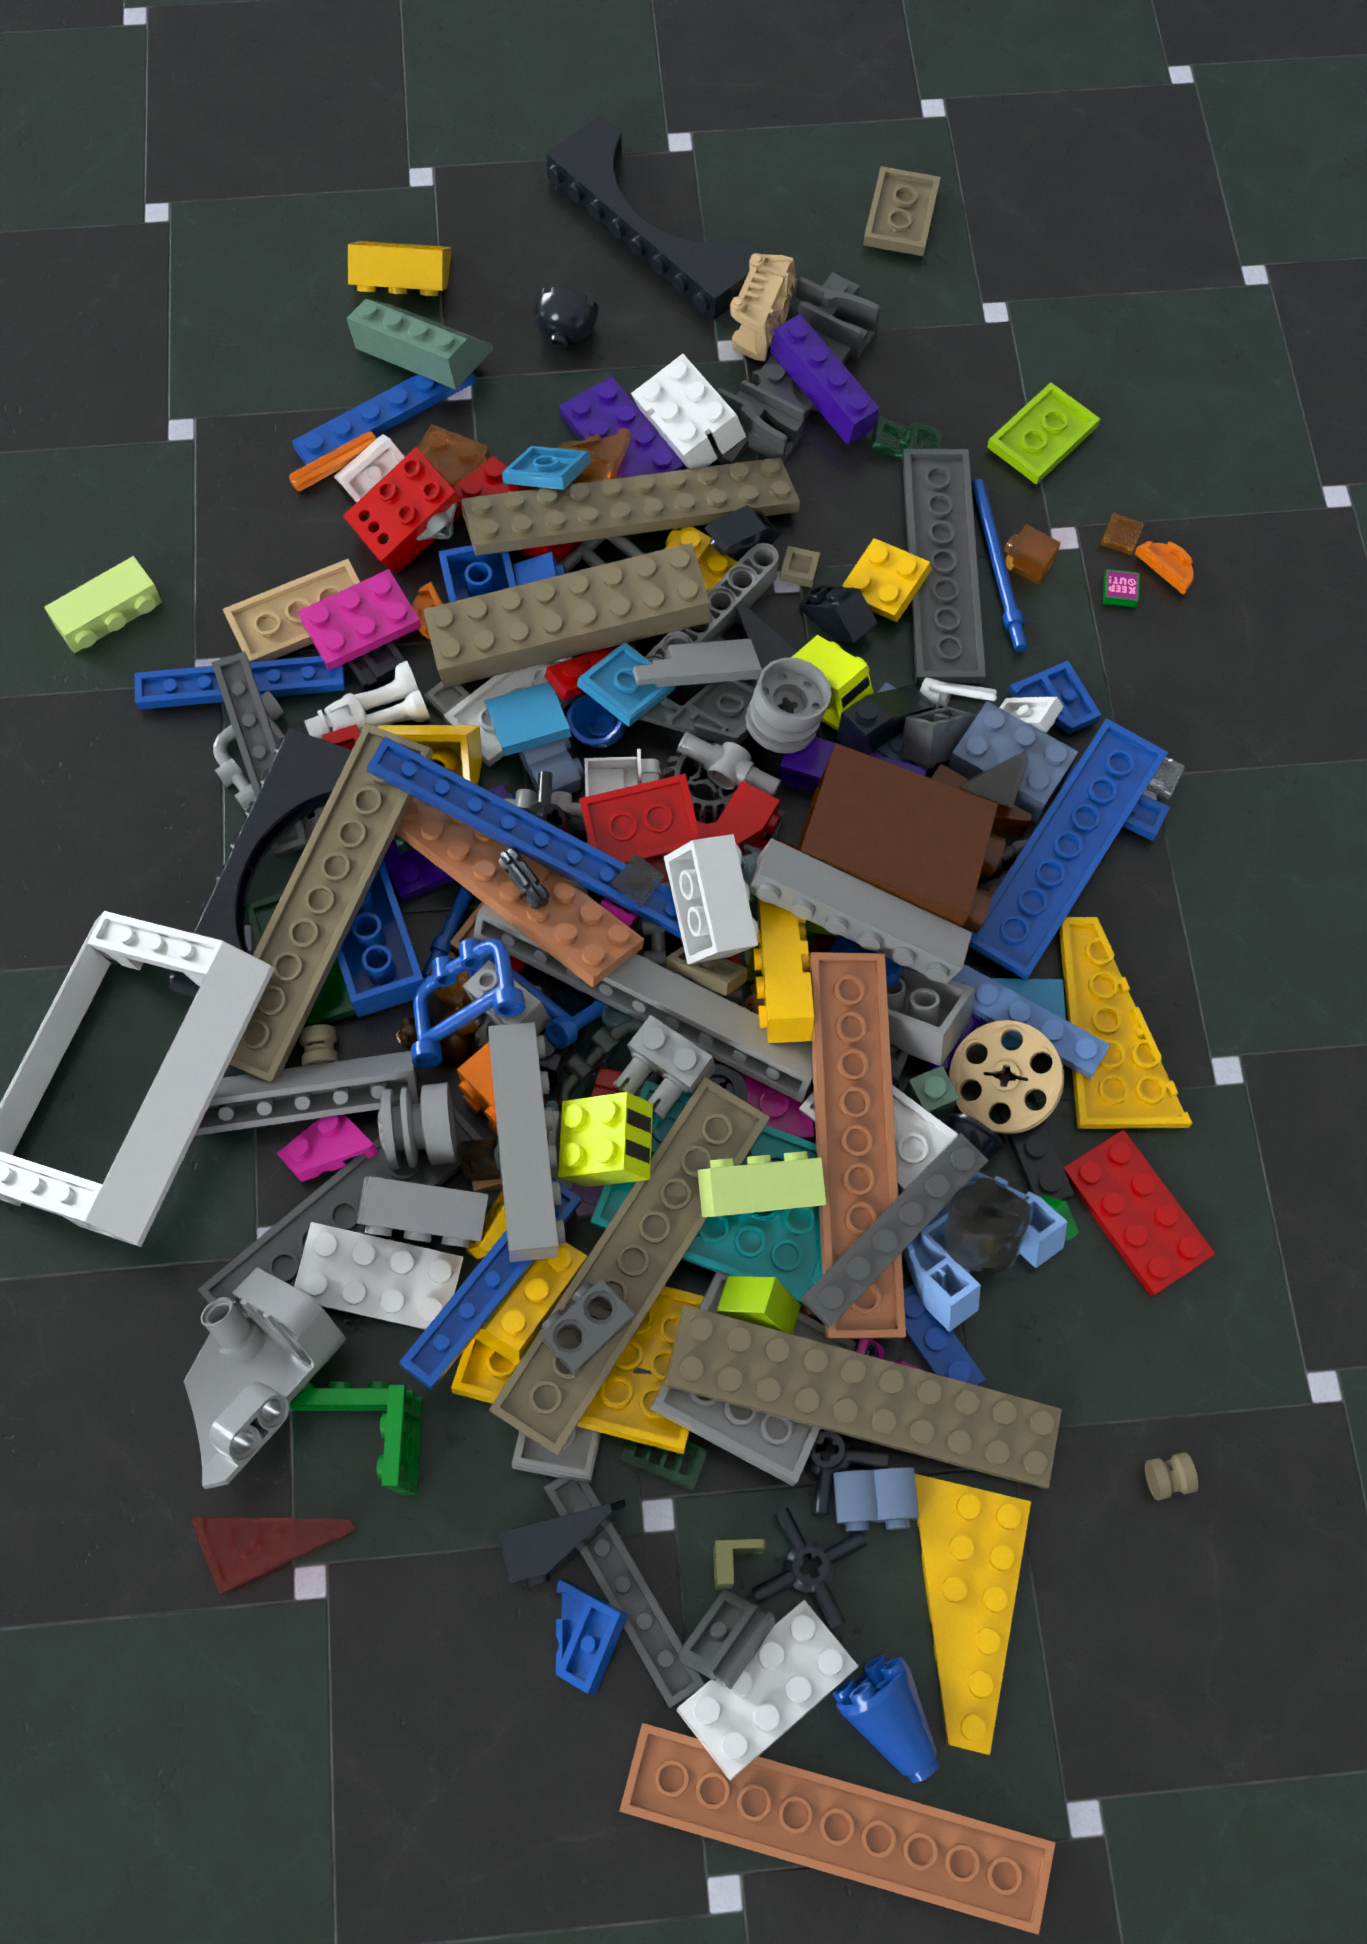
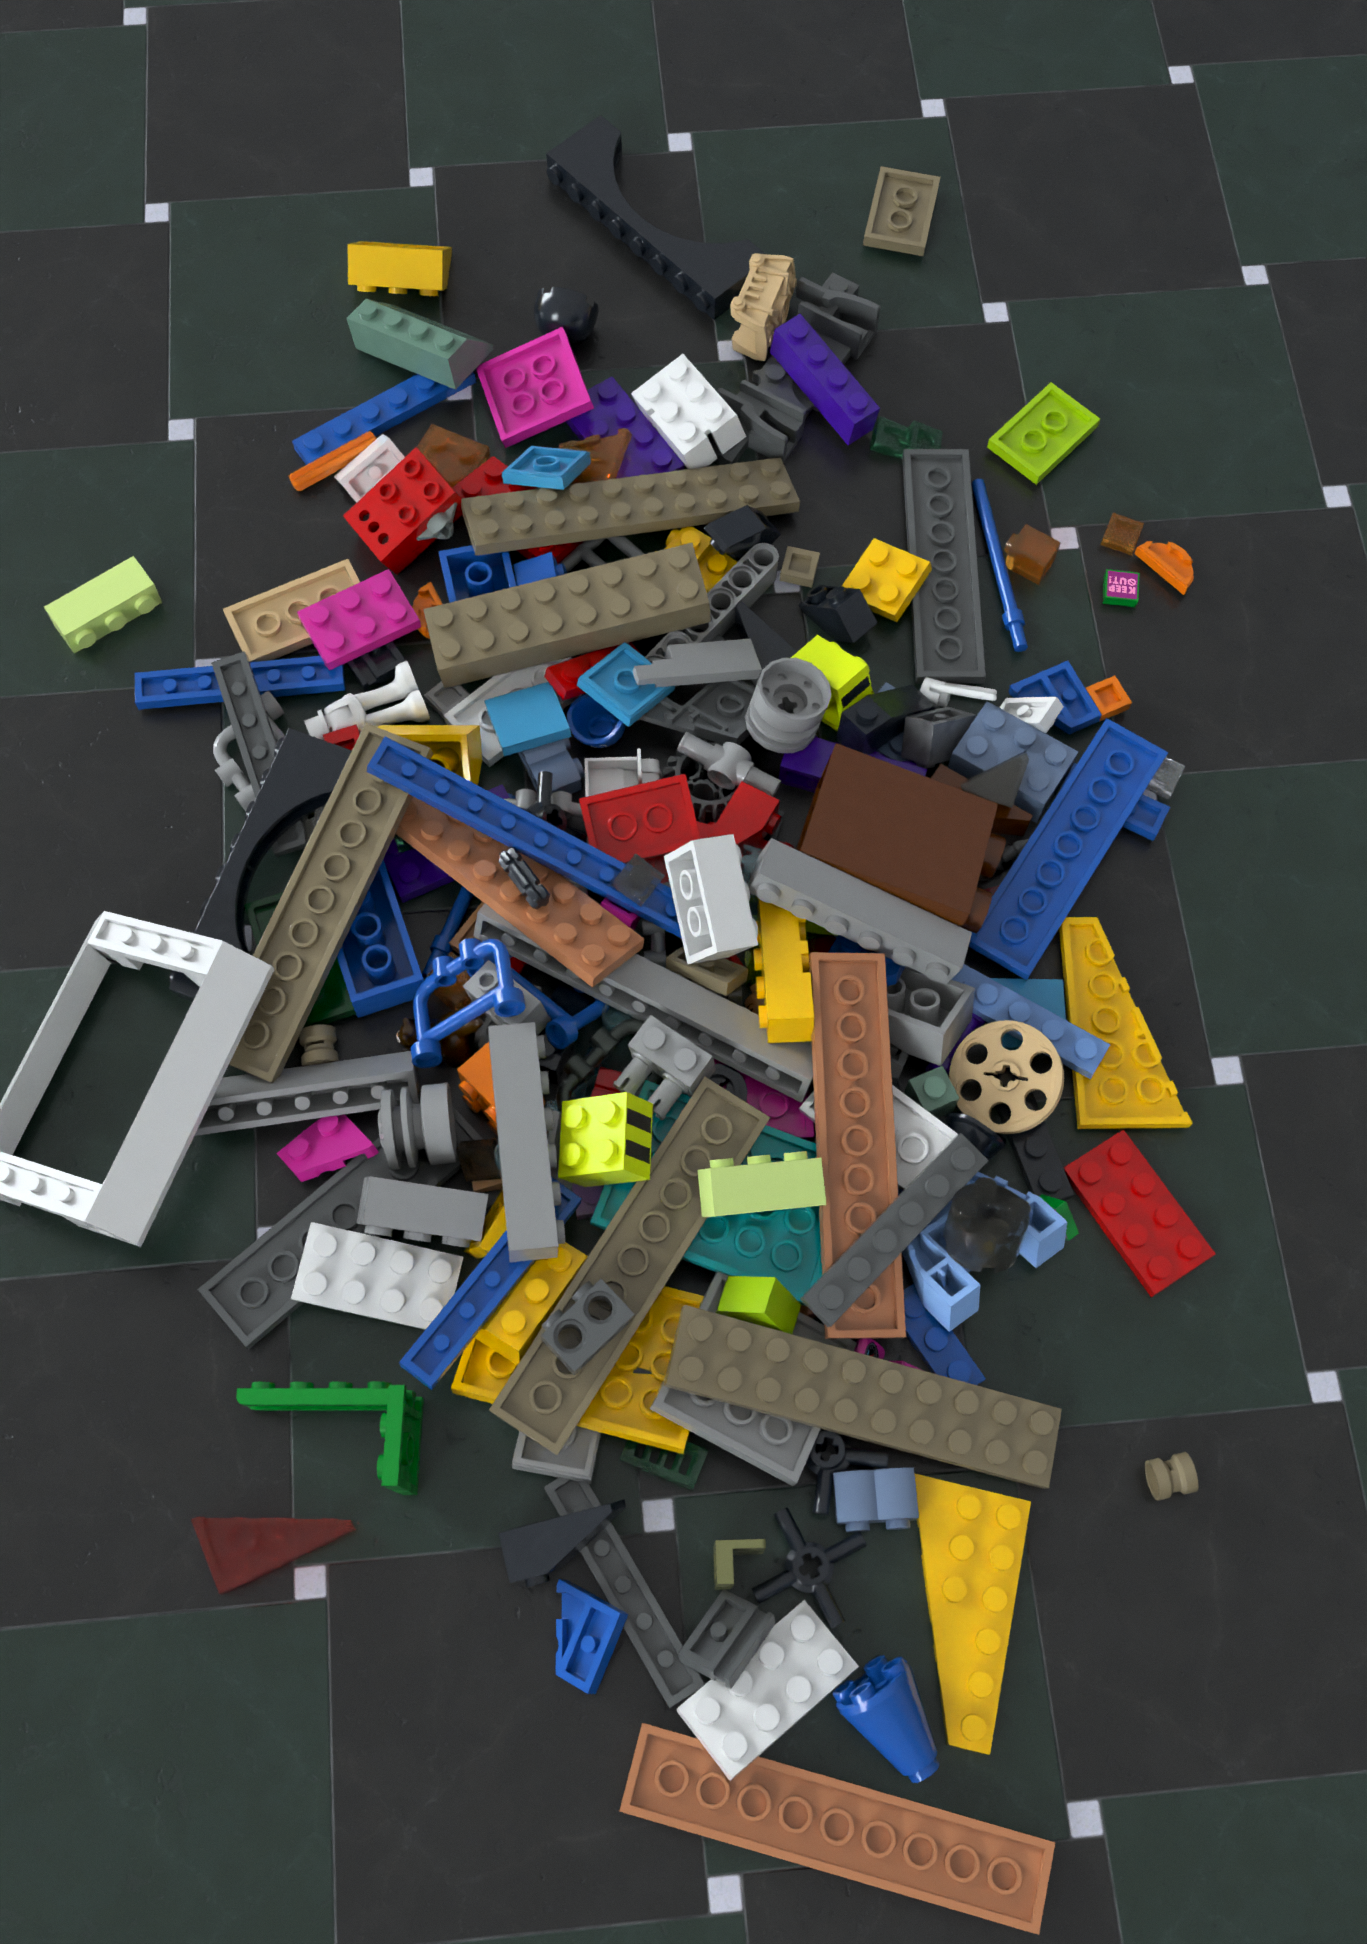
(252, 1368): light grey panel -> none
(534, 387): none -> dark pink plate
(1109, 697): none -> orange plate

